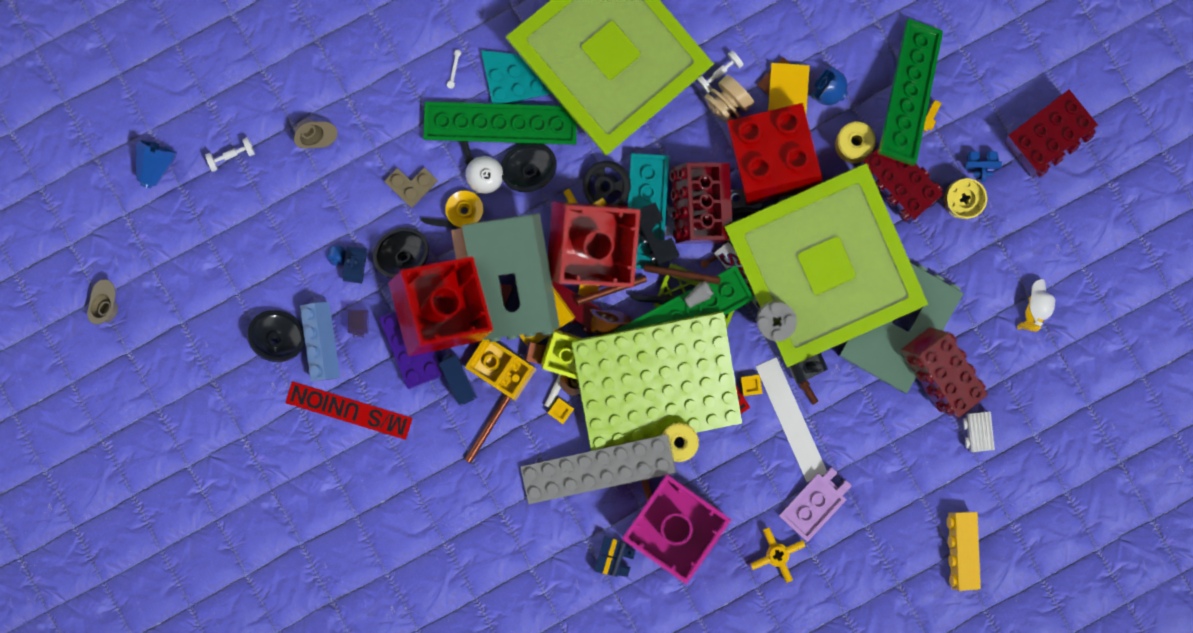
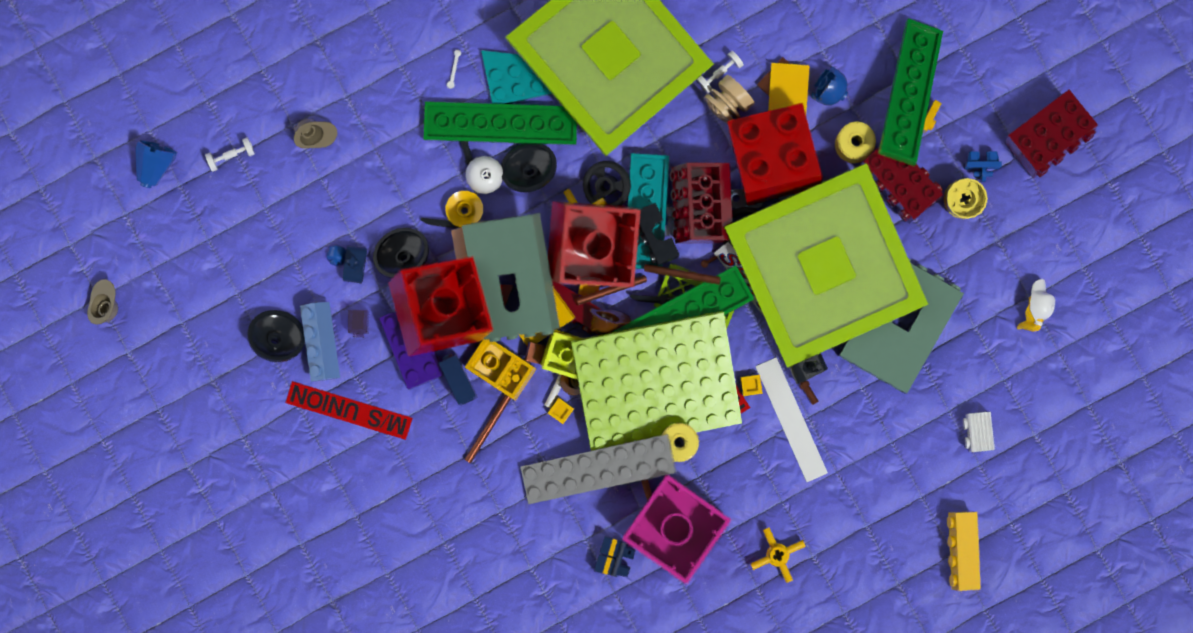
(412, 190): dark tan plate -> none
(699, 294): light grey cone -> none
(777, 331): light grey brick -> none
(815, 504): lavender tile -> none
(944, 372): dark red brick -> none

